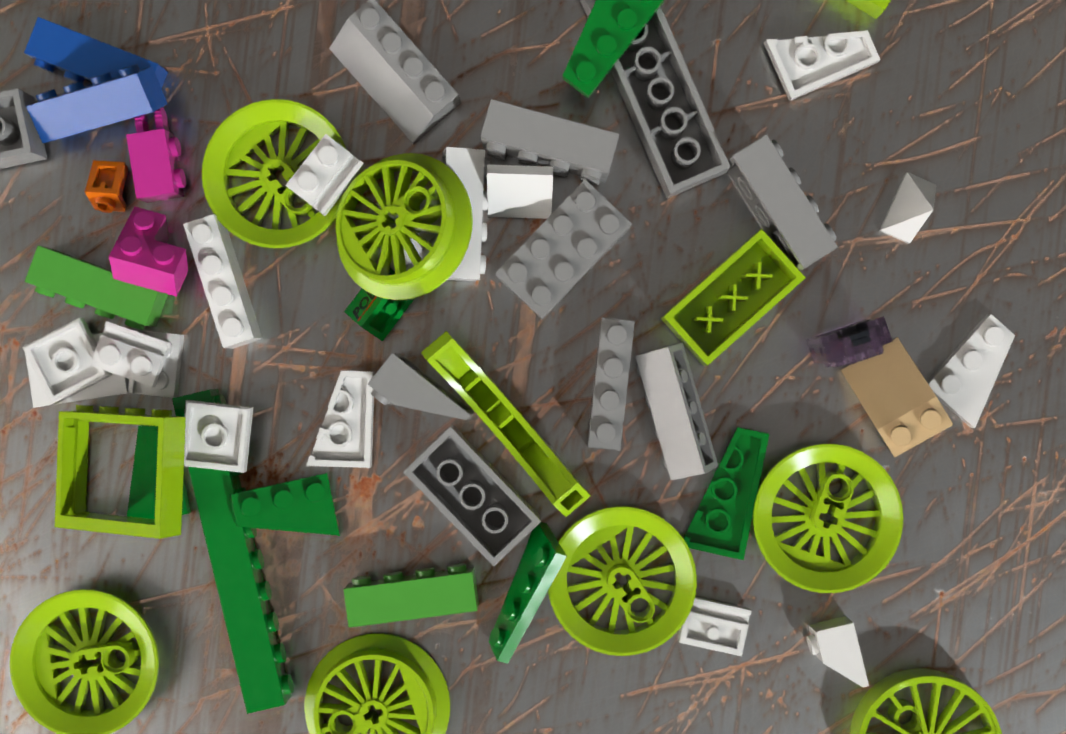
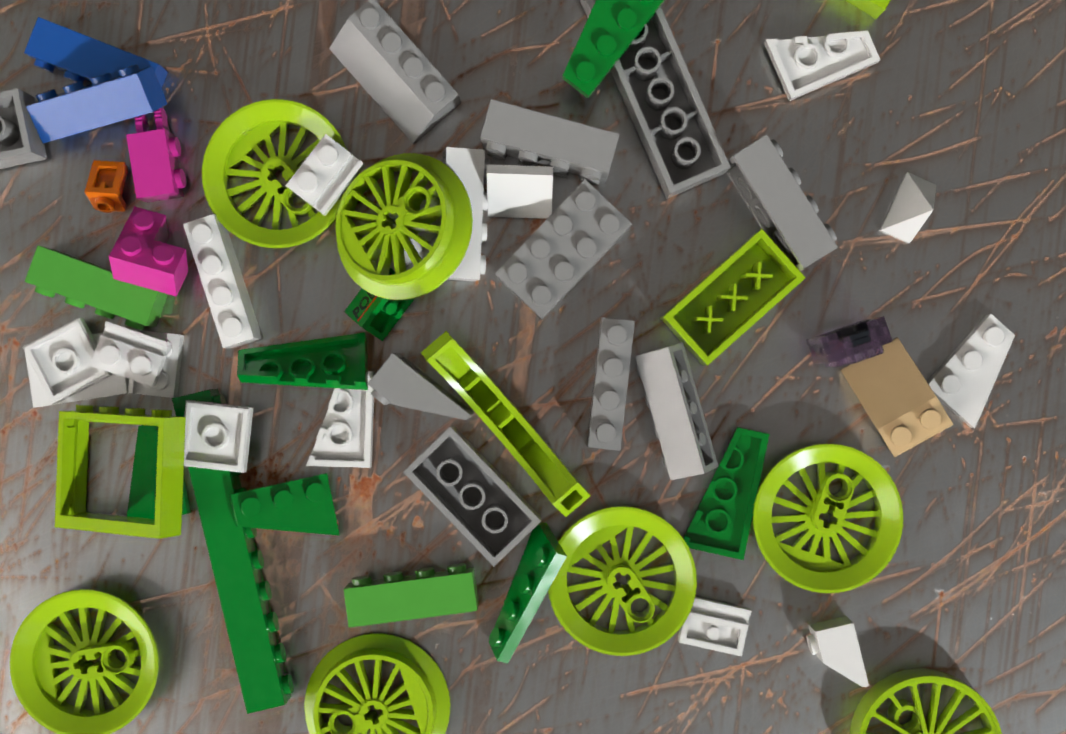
(310, 363): none -> green wing

